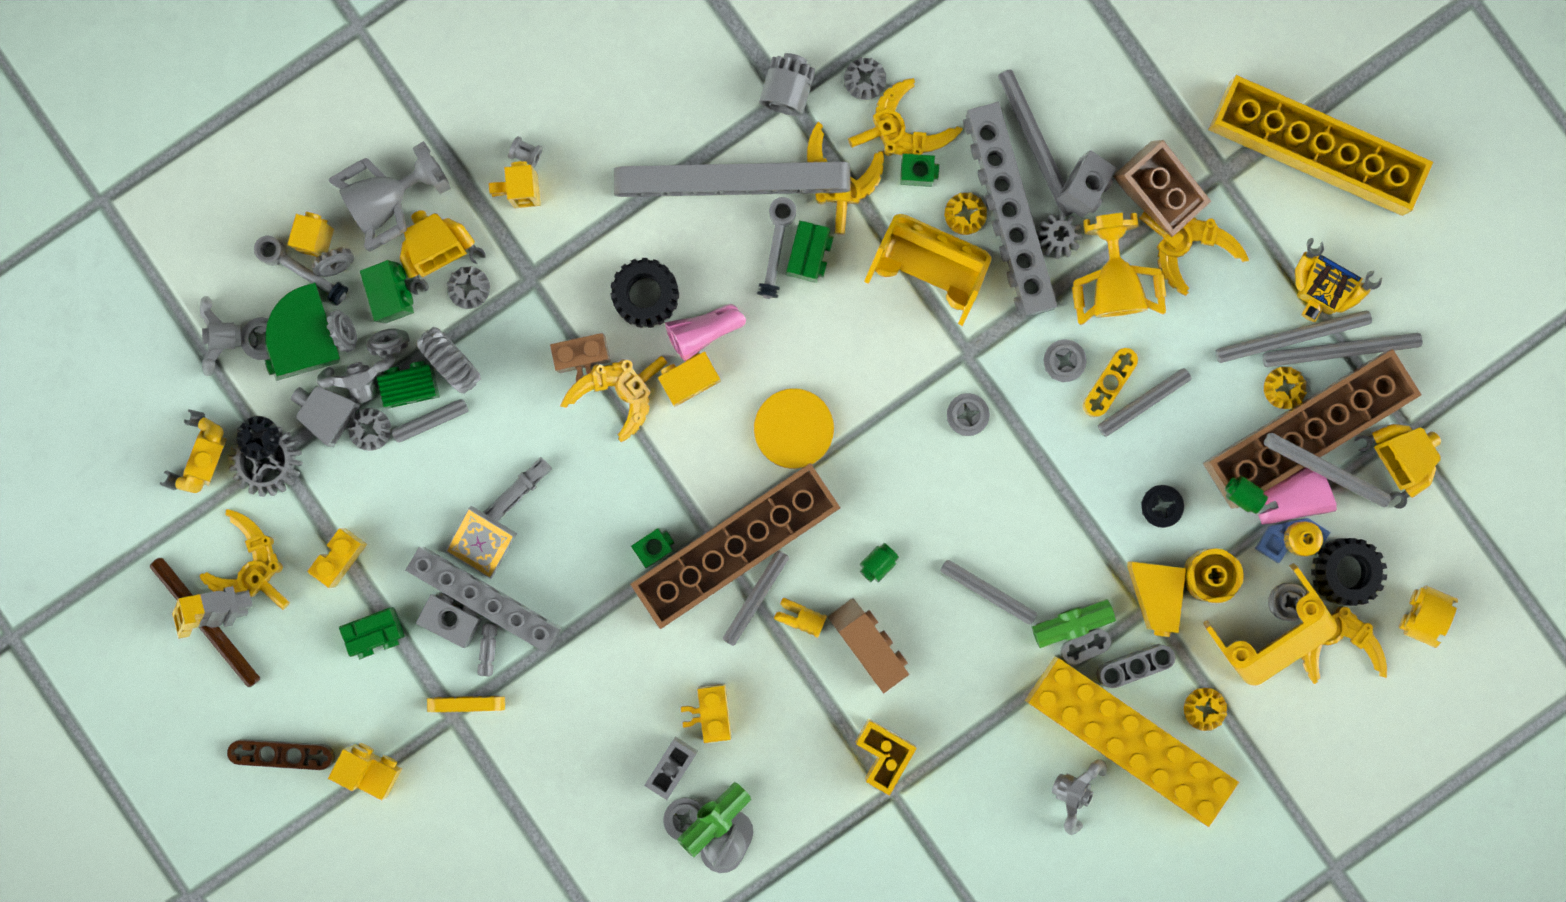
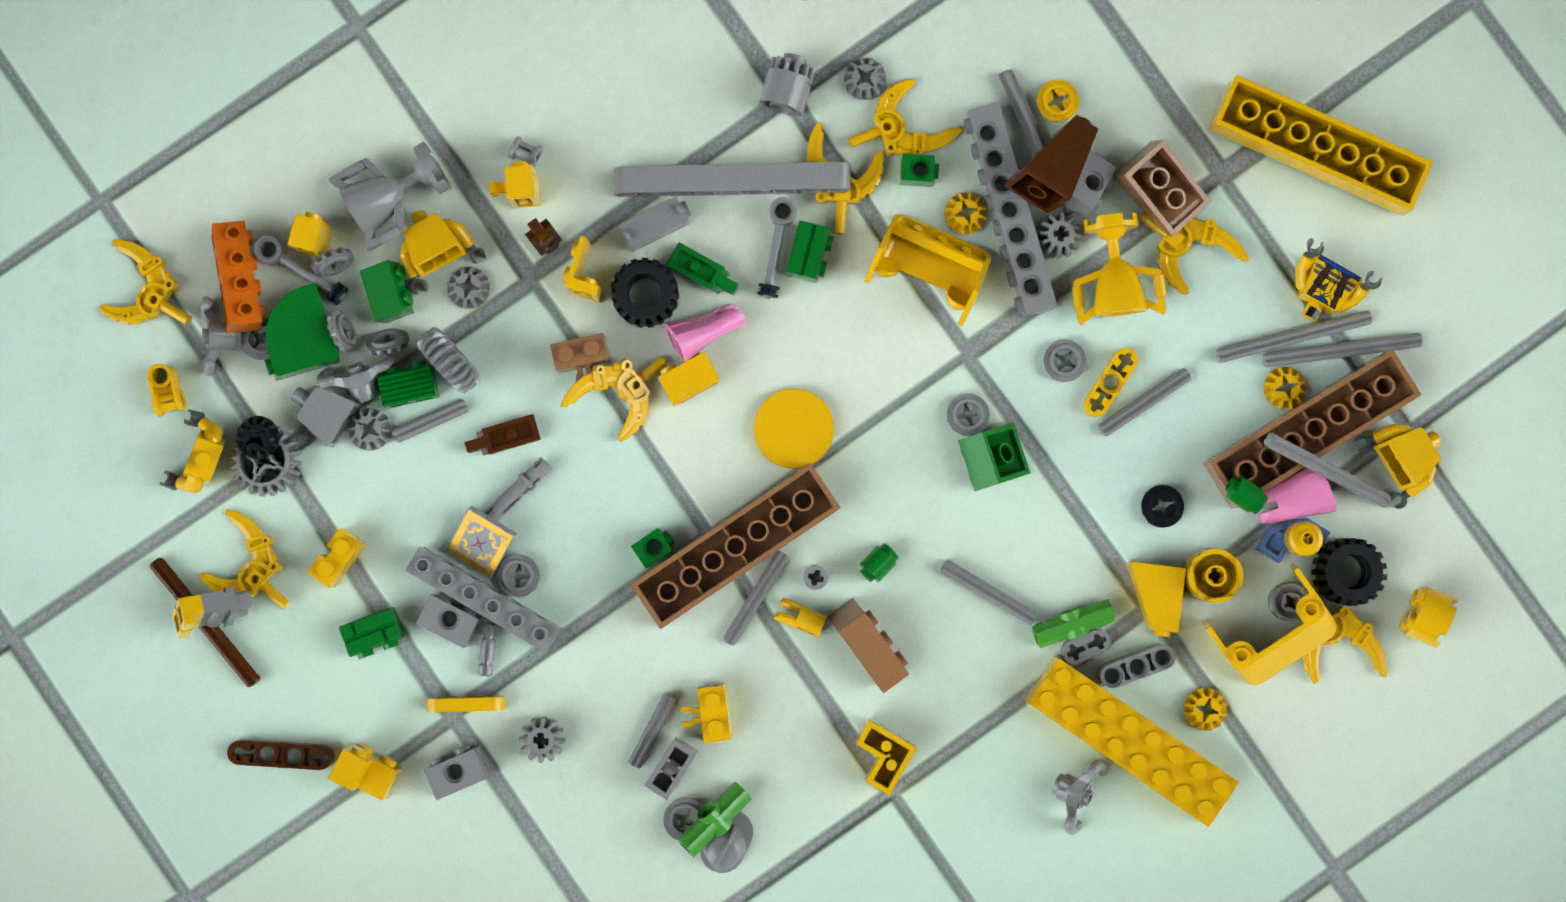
(153, 296): none -> yellow bar
(166, 391): none -> yellow piece
(236, 276): none -> orange brick
(442, 780): none -> light grey brick
(505, 436): none -> reddish brown hinge
(511, 565): none -> light grey gear
(543, 236): none -> reddish brown hinge
(549, 733): none -> light grey gear
(574, 281): none -> yellow bracket
(652, 730): none -> light grey axle
(655, 223): none -> light grey brick
(701, 270): none -> green hinge
(819, 585): none -> light grey bush
(994, 456): none -> green slope
(1055, 168): none -> reddish brown slope
(1060, 89): none -> yellow gear

